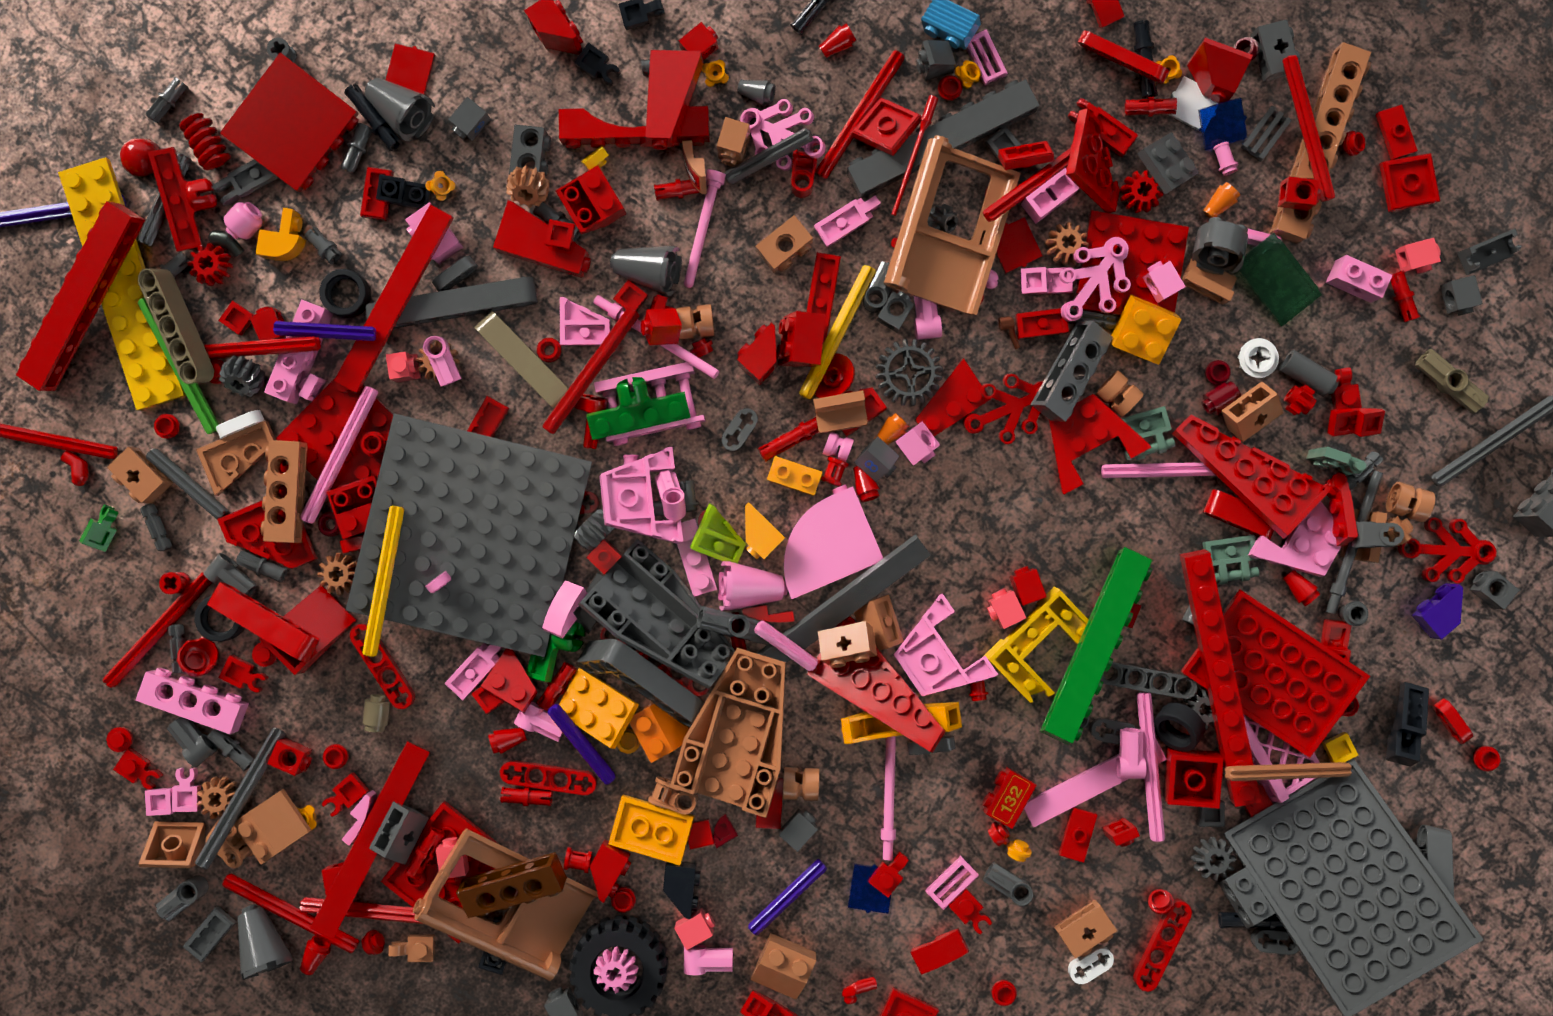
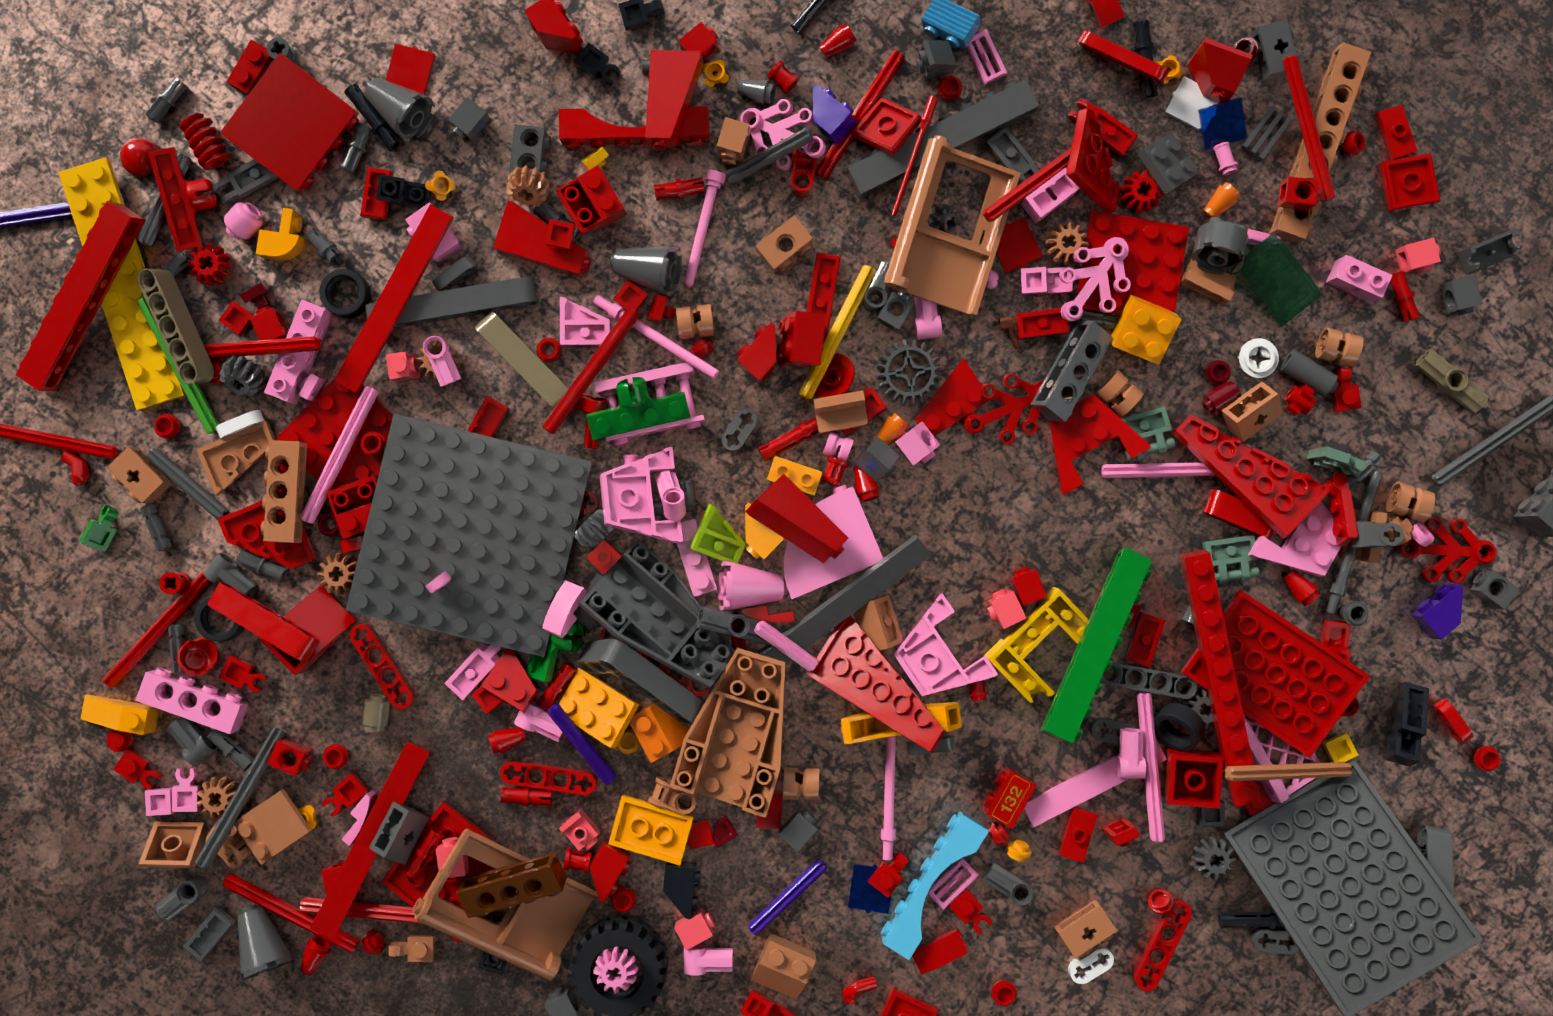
(120, 714): none -> light orange slope
(225, 240): pearl dark grey arm -> none
(250, 67): none -> red plate
(256, 293): none -> dark red tile
(263, 656): red plate -> none
(324, 331): dark purple axle -> none
(383, 581): yellow axle -> none
(580, 820): none -> coral brick
(661, 326): red brick -> none
(694, 167): nougat slope -> none
(783, 77): none -> red bush
(798, 520): none -> red slope
(830, 116): none -> dark purple slope
(836, 639): brick -> none
(846, 220): bright pink hinge -> none
(961, 840): none -> medium azure arch
(968, 73): light orange plate -> none
(1025, 155): red plate -> none
(1144, 639): none -> red plate
(1150, 106): red pin -> none
(1163, 280): bright pink brick -> none
(1246, 898): dark grey brick -> none
(1343, 348): none -> nougat wheel
(1356, 420): red slope -> none
(1422, 534): none -> bright pink tile

